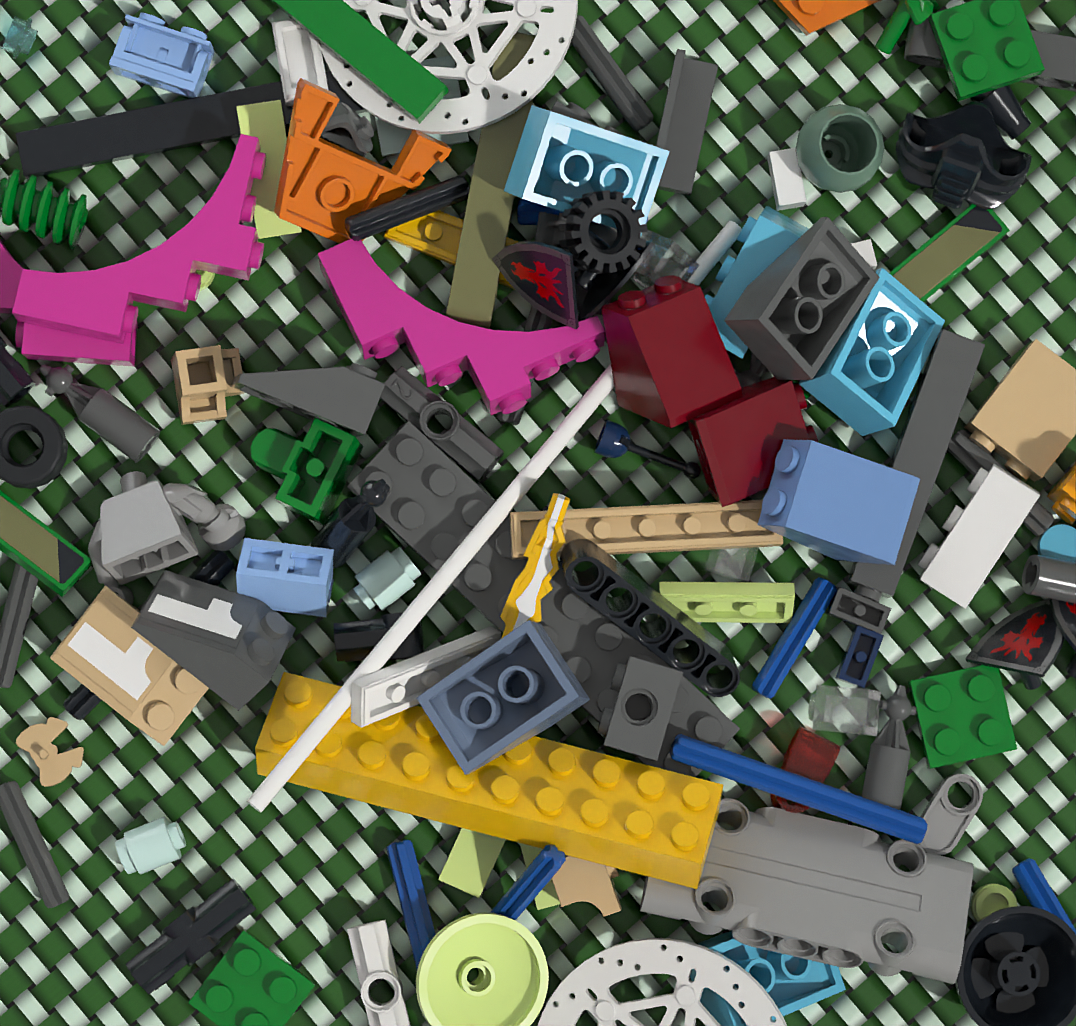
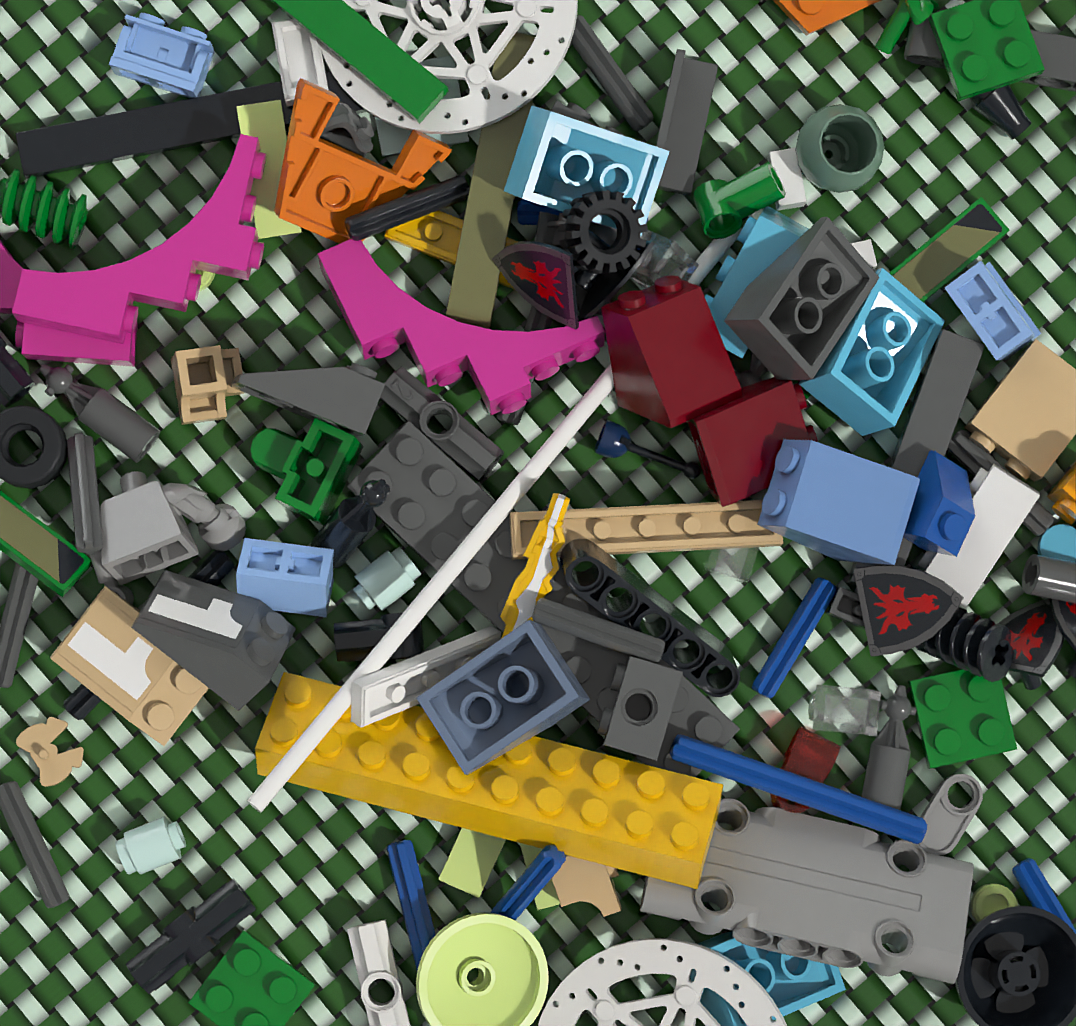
(19, 37): clear light blue plate -> none
(84, 494): none -> dark grey axle
(598, 630): none -> dark grey axle
(725, 203): none -> green piece
(732, 601): yellowish green tile -> none
(859, 656): dark blue piece -> none
(902, 606): none -> shield
(941, 507): none -> blue slope
(961, 157): black piece -> none
(972, 645): none -> black piece
(992, 310): none -> light blue hinge

